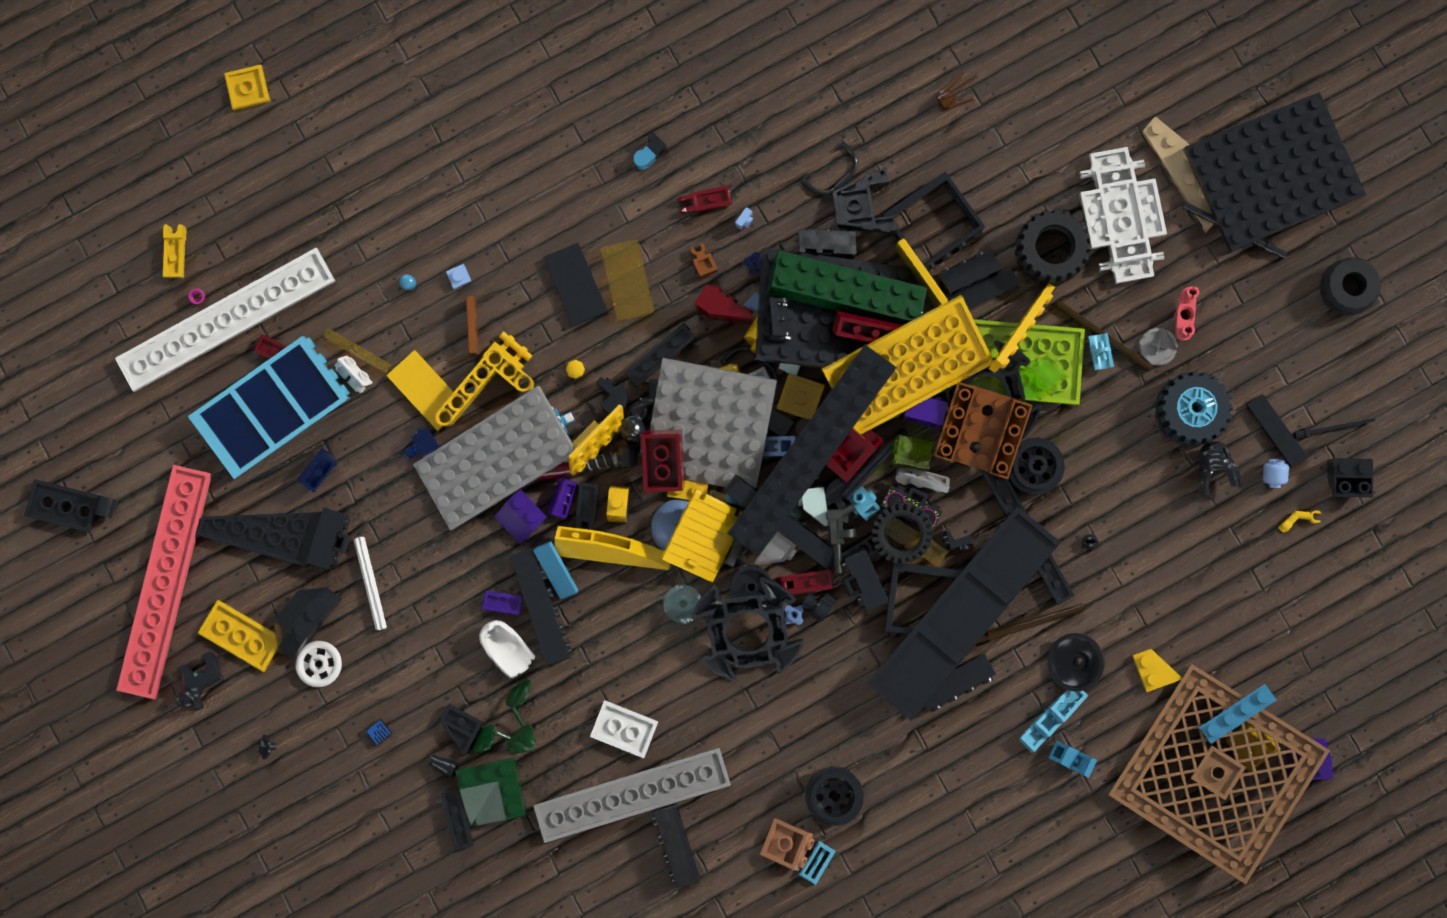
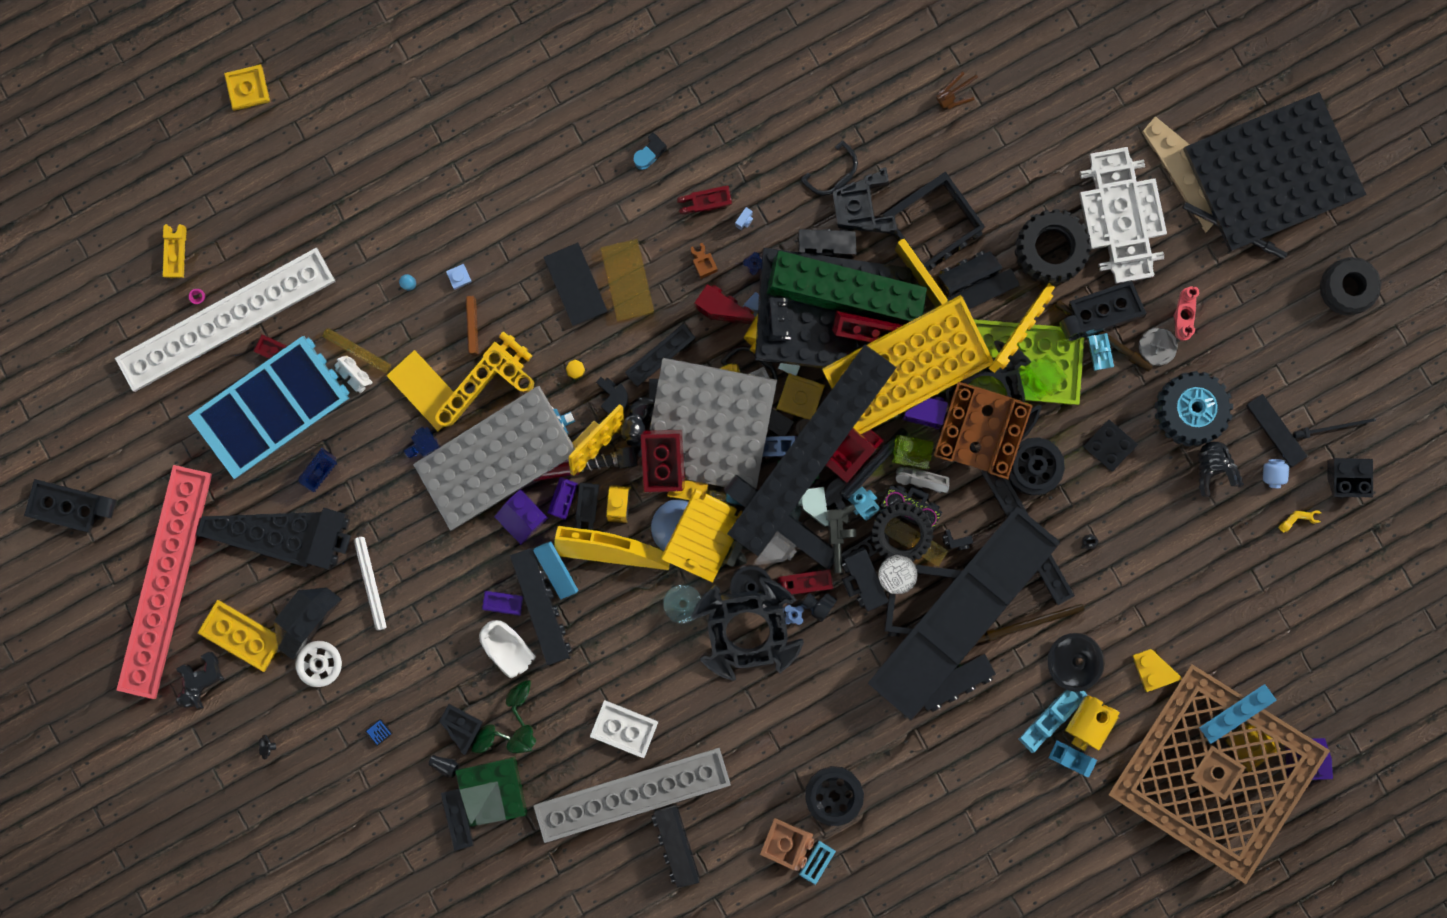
(897, 574): none -> tile
(1075, 327): none -> black hinge
(1091, 723): none -> yellow cylinder
(1110, 445): none -> black hinge

